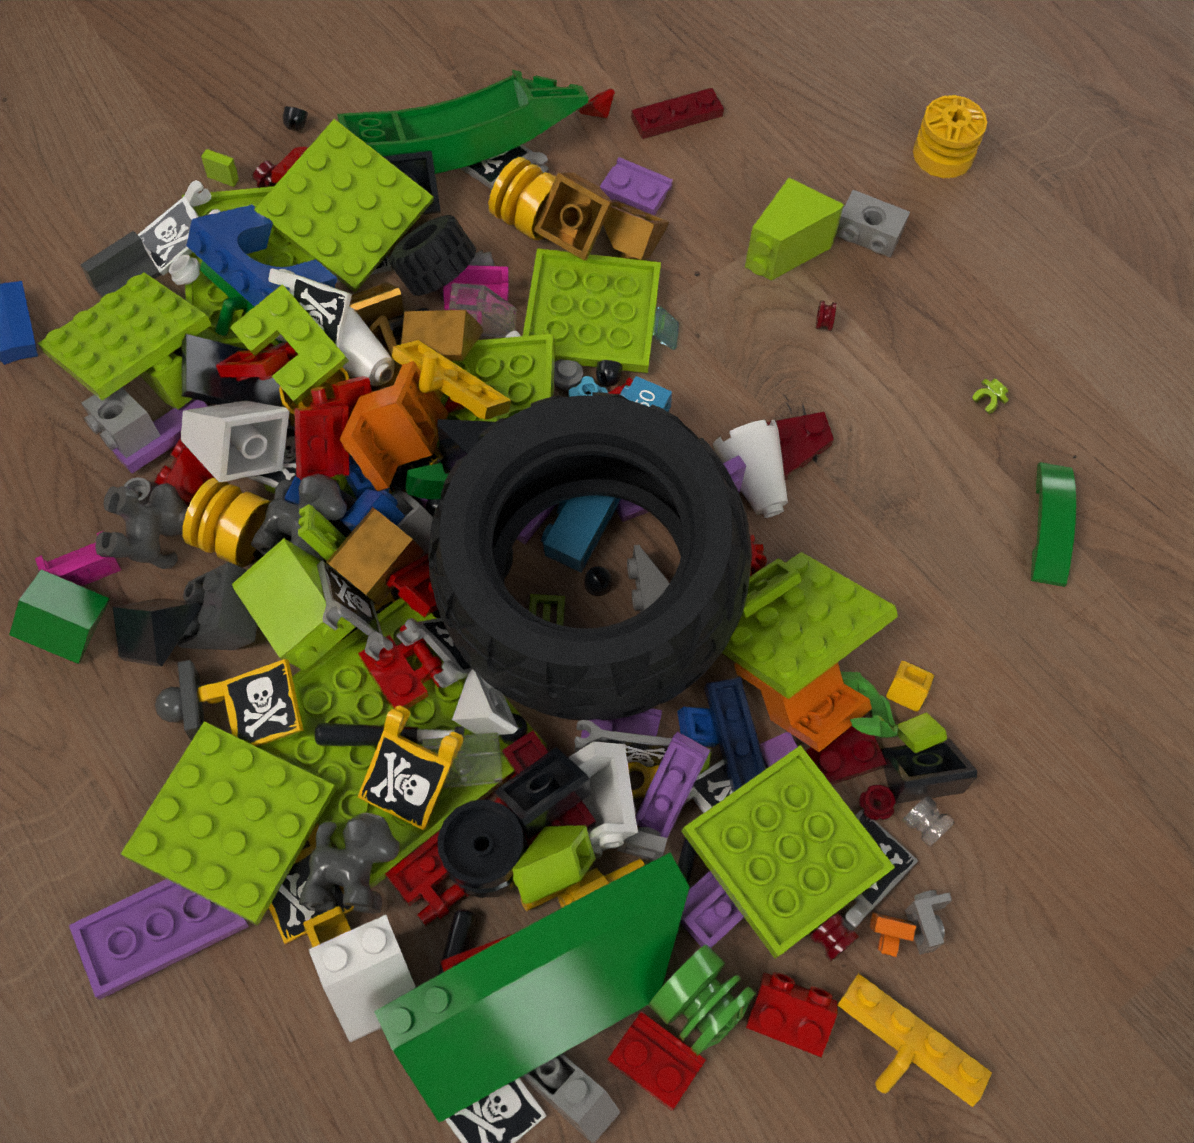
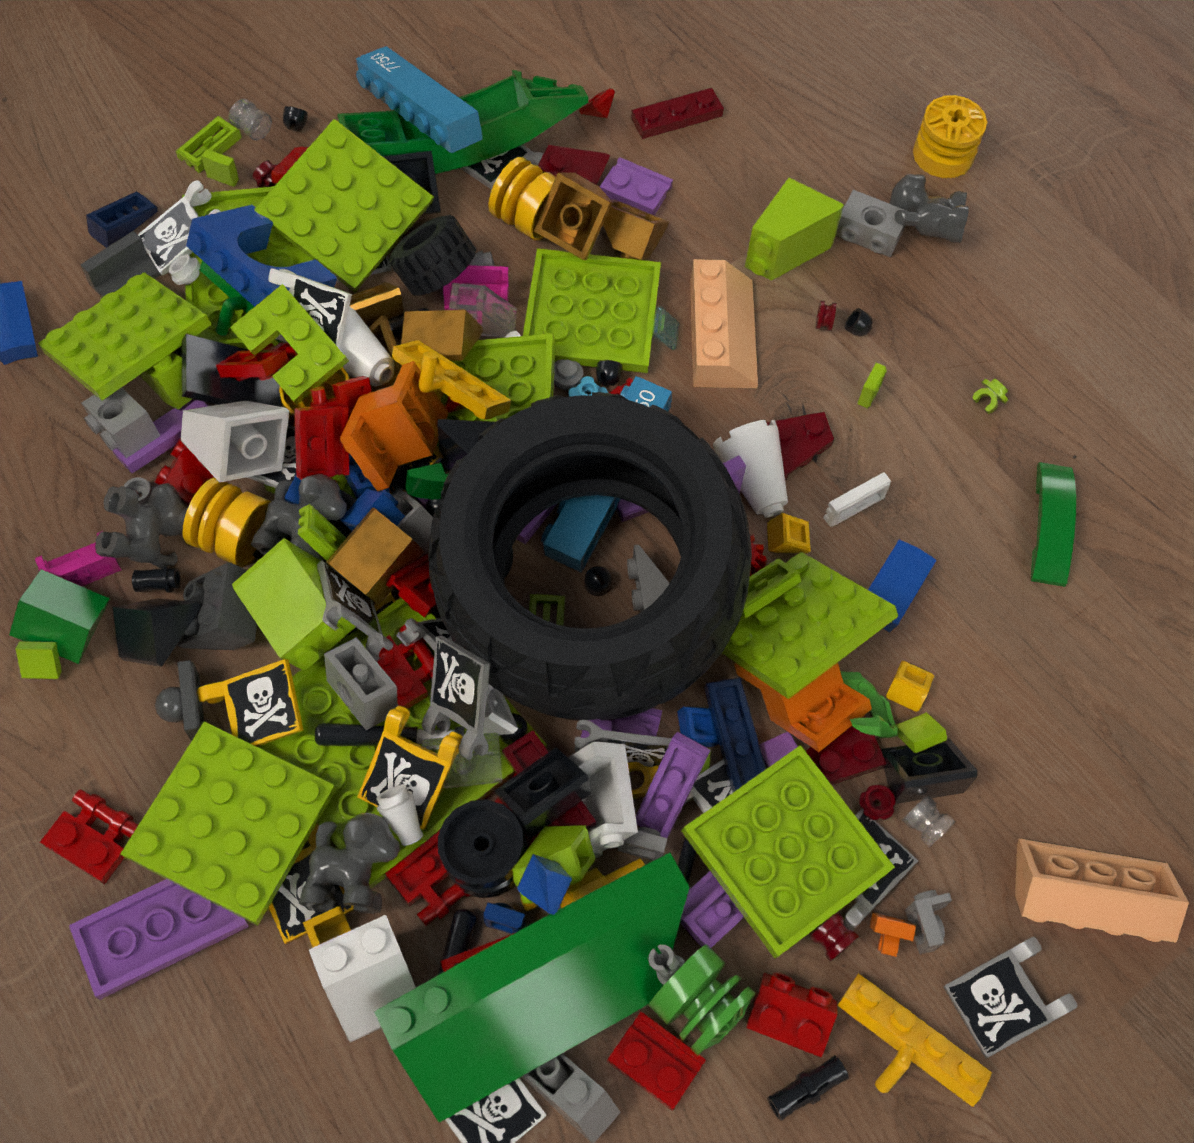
(38, 660): none -> lime tile
(83, 845): none -> red plate
(111, 224): none -> dark blue slope
(156, 579): none -> black pin
(219, 143): none -> lime tile
(247, 117): none -> clear wheel
(360, 683): none -> light grey brick
(400, 813): none -> white cone
(419, 99): none -> dark azure brick
(458, 695): none -> flag
(503, 918): none -> blue tile
(544, 883): none -> blue slope
(571, 160): none -> dark red wing
(665, 963): none -> light grey axle
(722, 326): none -> light nougat slope
(788, 534): none -> yellow slope
(808, 1087): none -> black pin
(857, 499): none -> white tile
(859, 323): none -> black hinge
(872, 385): none -> lime tile
(902, 577): none -> blue piece
(930, 215): none -> dark grey animal
(1001, 1001): none -> flag
(1098, 891): none -> light nougat slope

